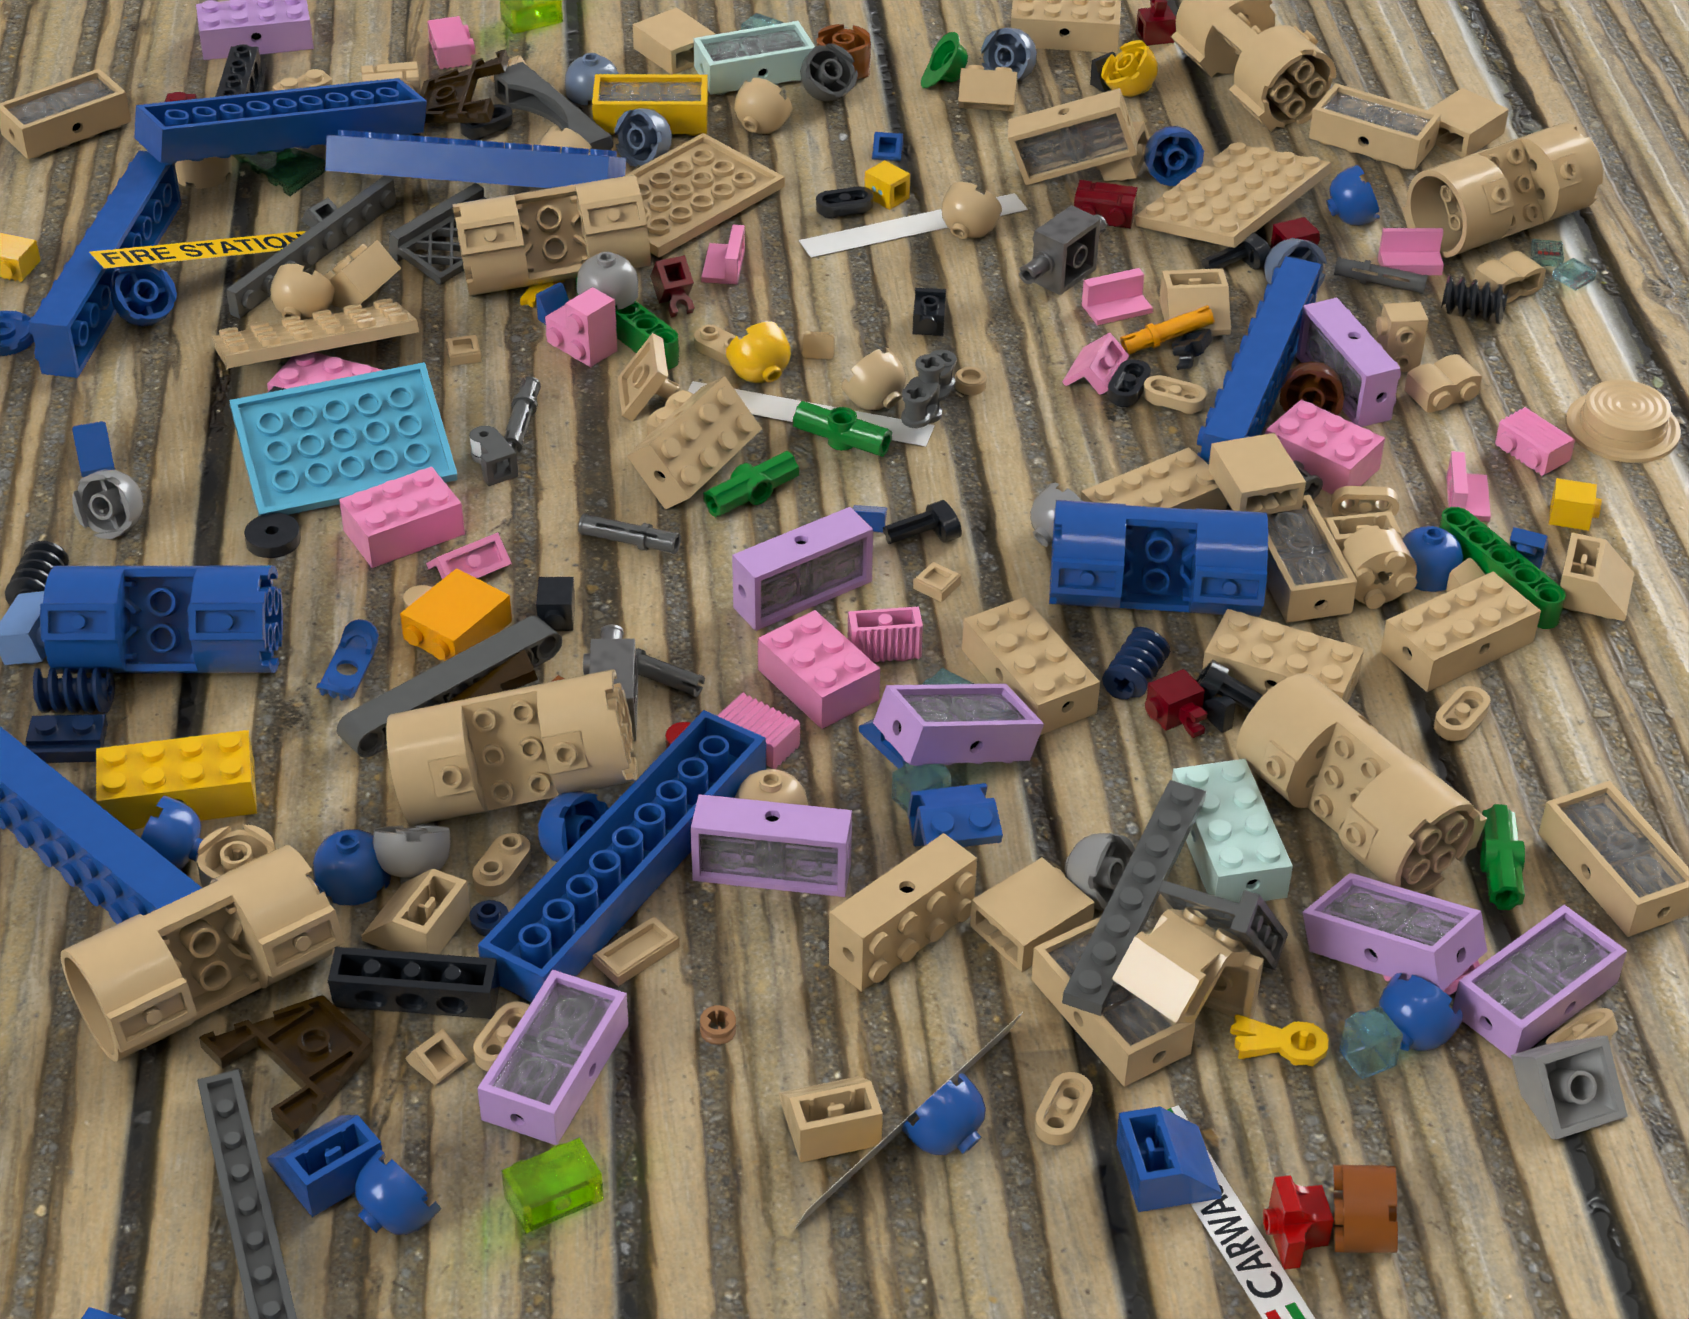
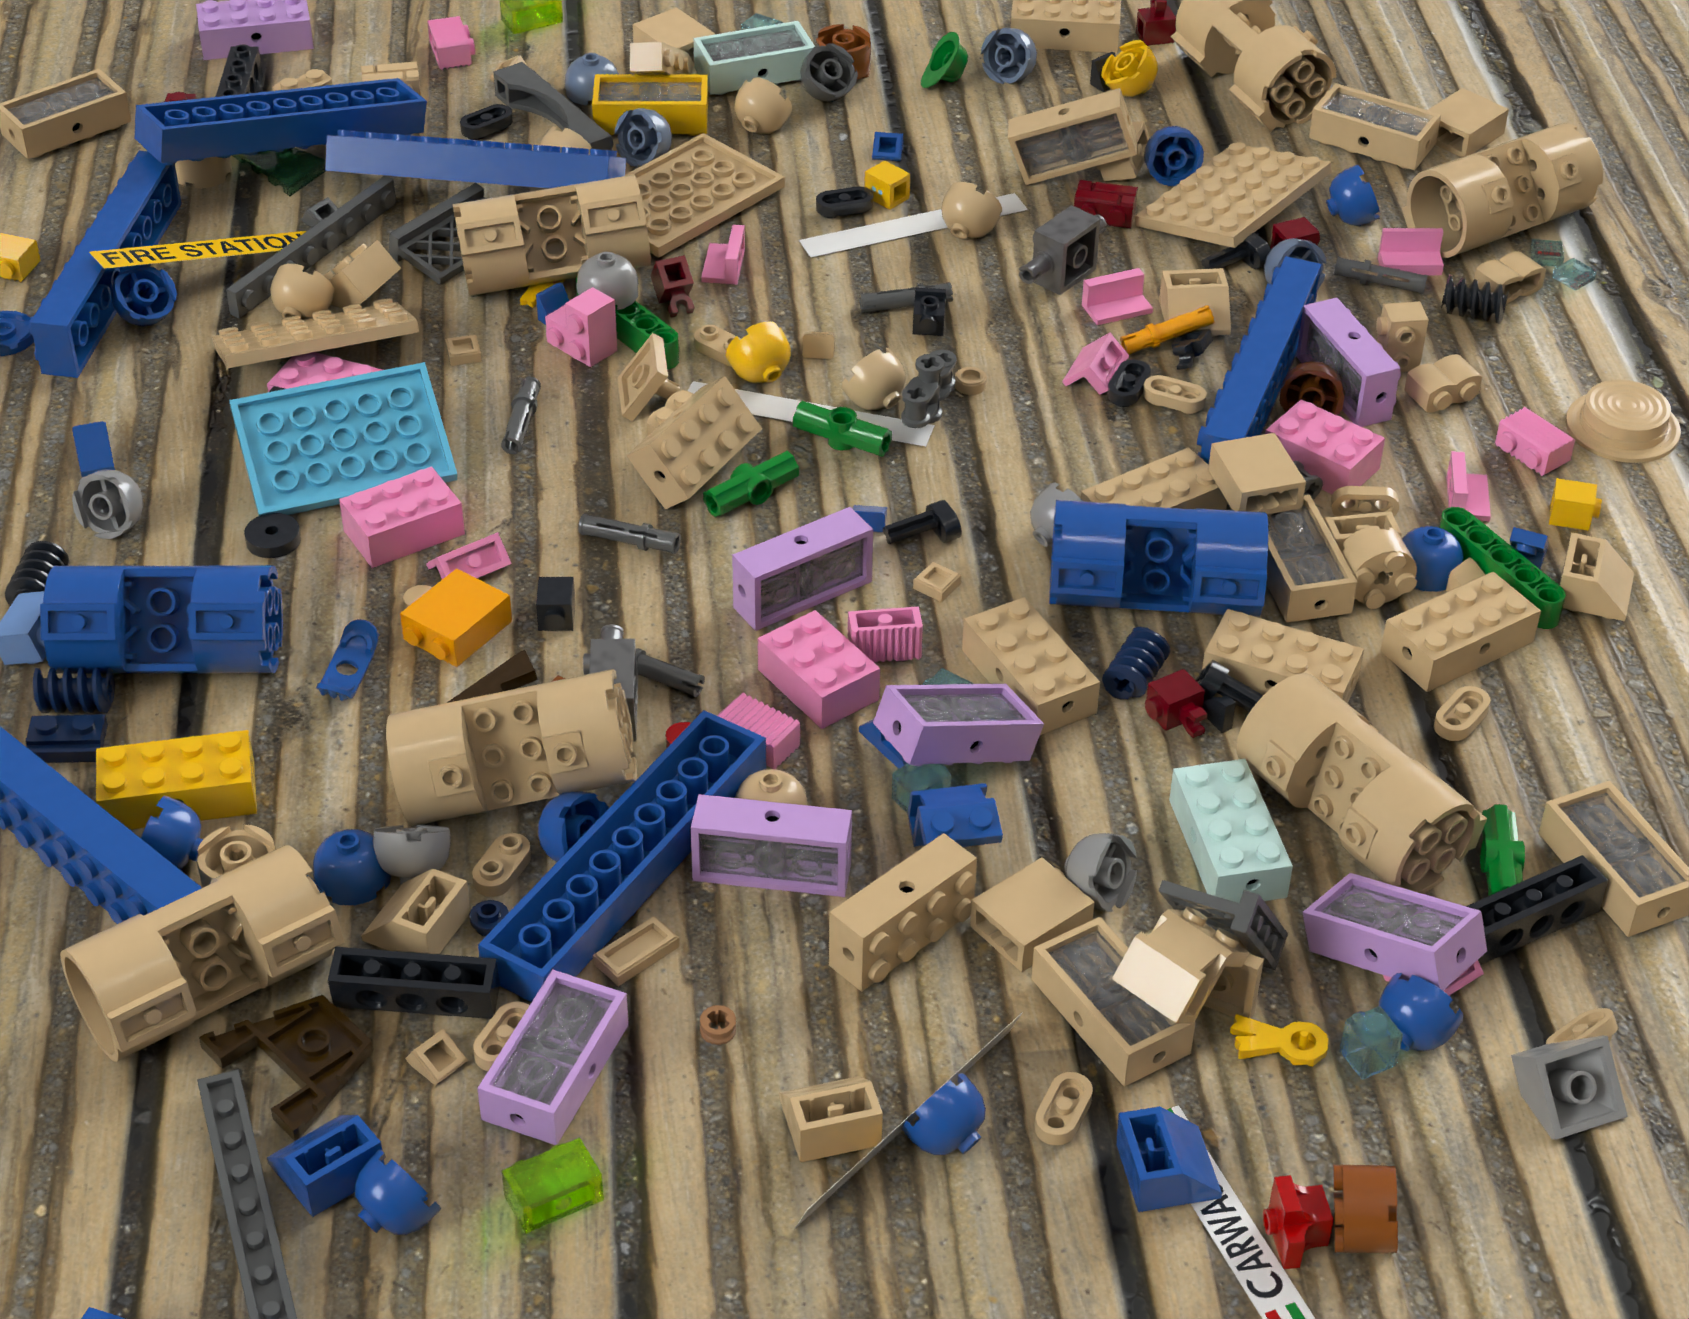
(366, 725): dark grey beam -> none
(451, 93): dark brown wing -> none
(493, 454): dark grey leg -> none
(658, 59): none -> tan brick
(897, 298): none -> dark grey pin
(988, 88): tan slope -> none
(1134, 897): dark grey plate -> none
(1539, 981): brick -> none
(1540, 906): none -> black brick

